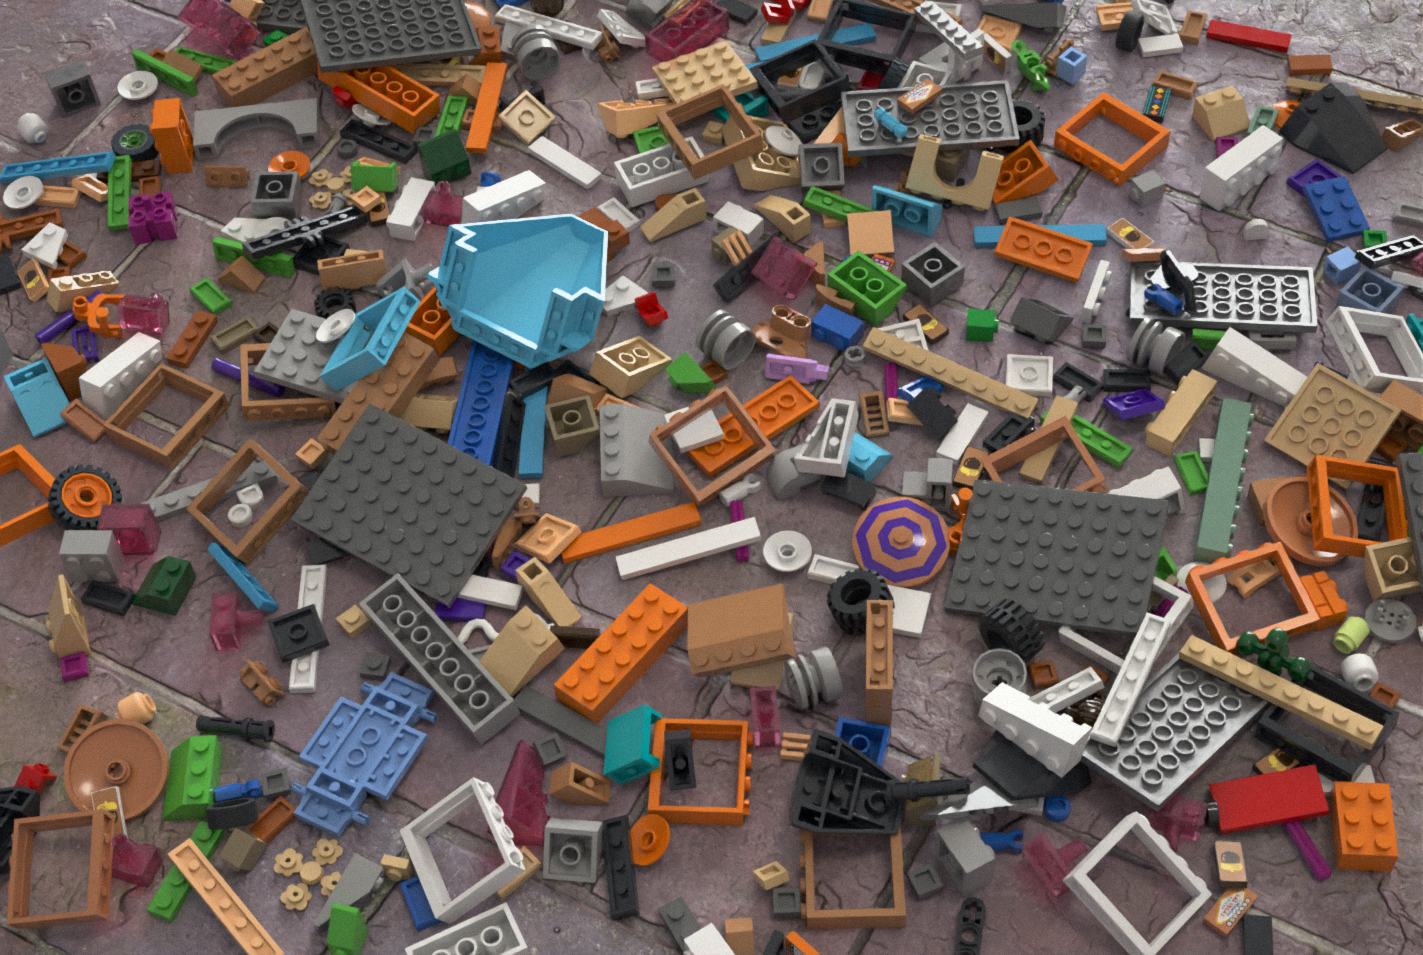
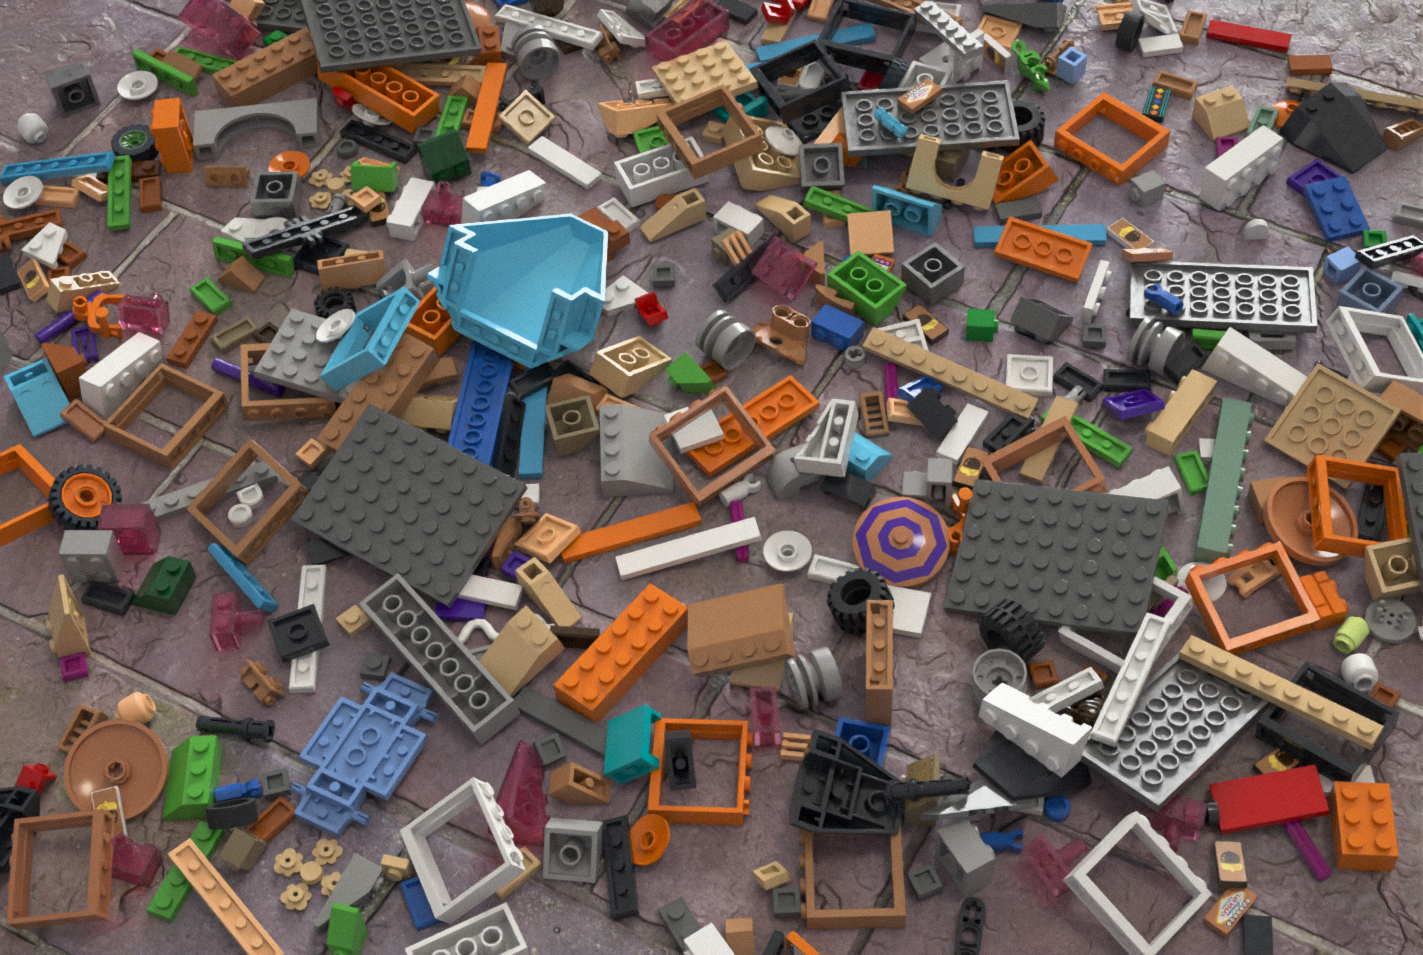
(152, 217): magenta brick -> none
(801, 369): lavender hinge -> none
(1173, 275): black piece -> none
(1274, 654): dark green gear -> none

